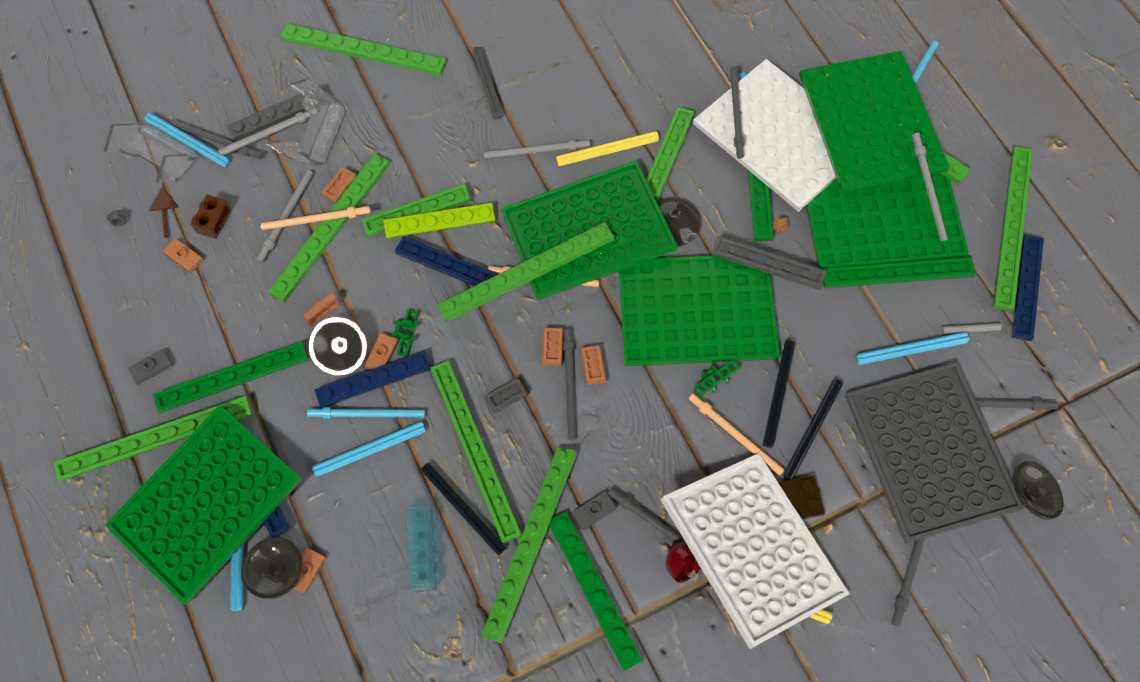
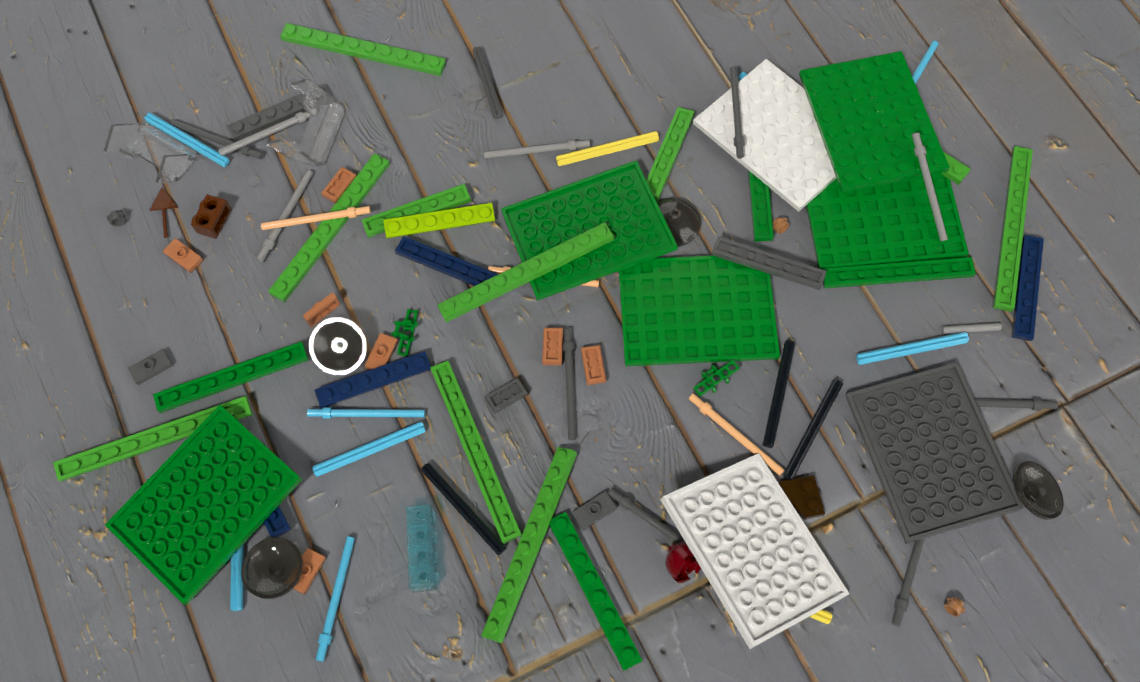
(325, 638): none -> medium azure bar
(954, 606): none -> medium nougat plate

